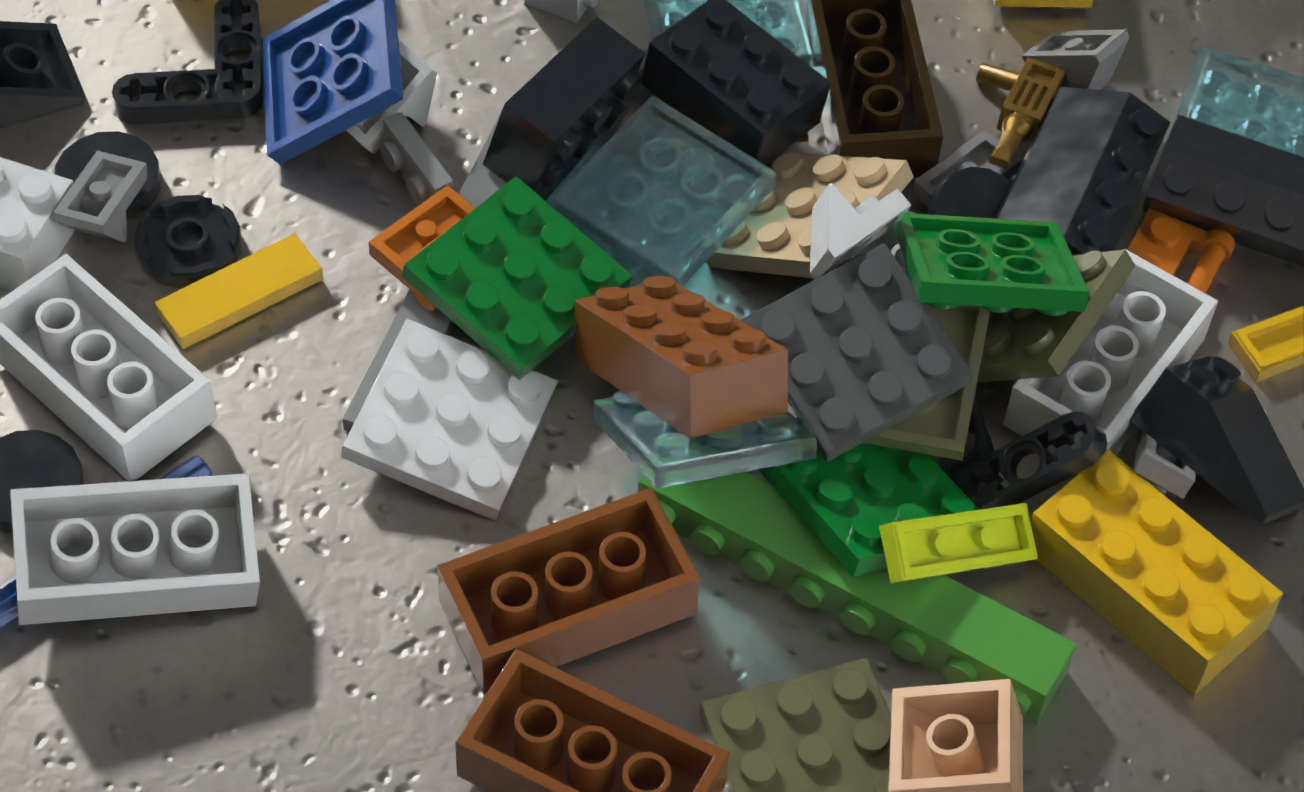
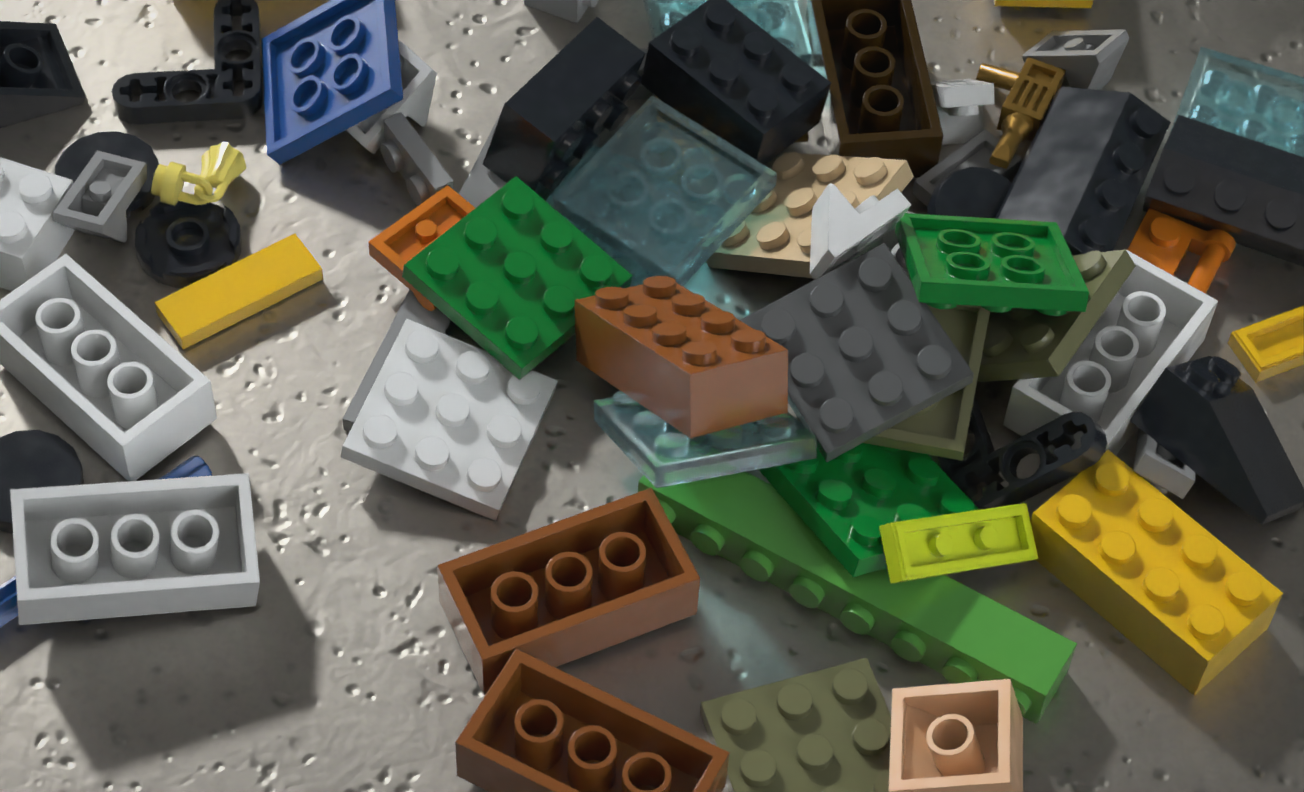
(219, 168): none -> light yellow piece
(961, 107): none -> white slope

